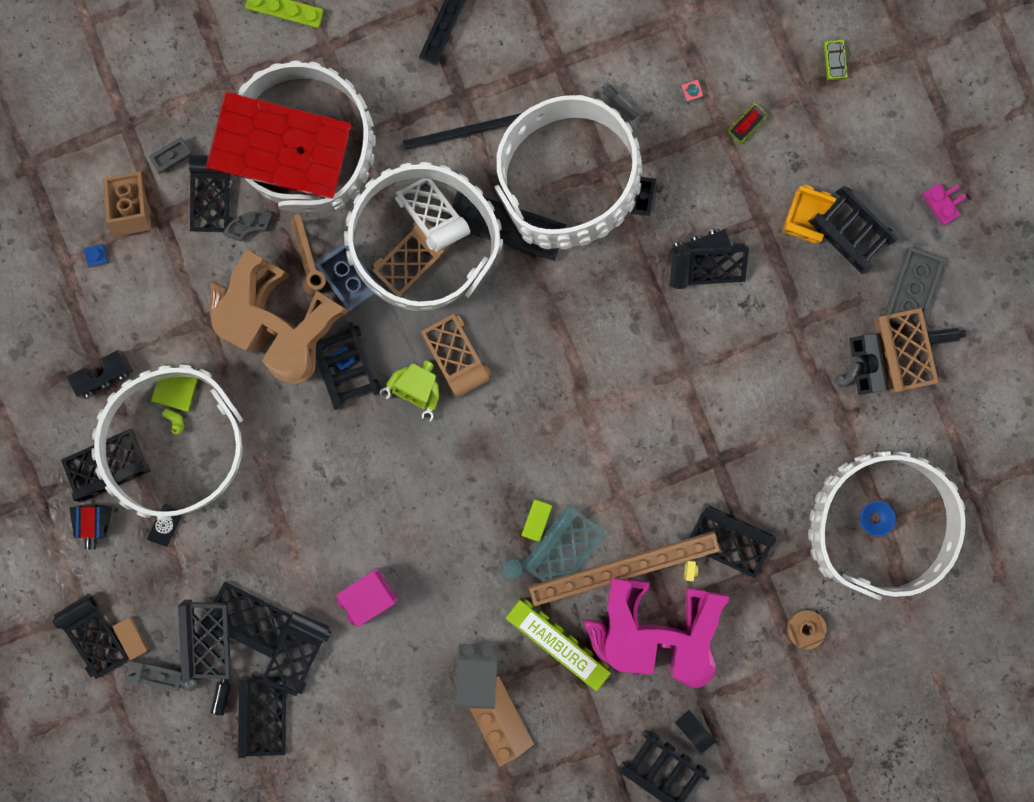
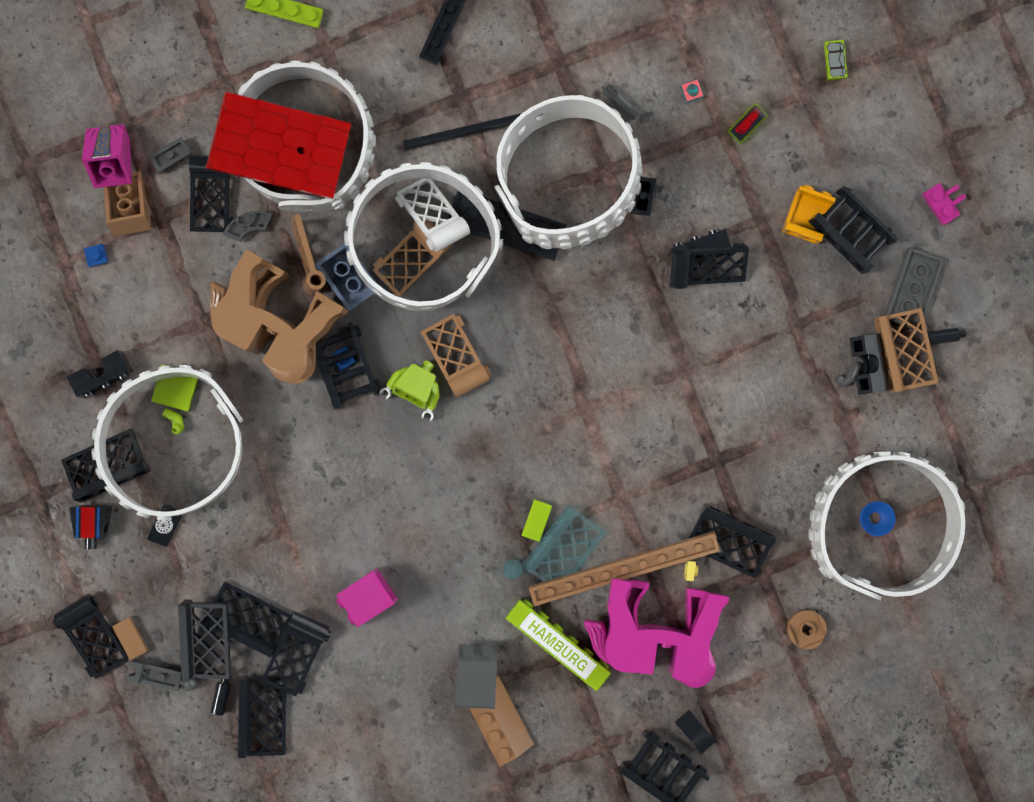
(107, 156): none -> dark pink slope

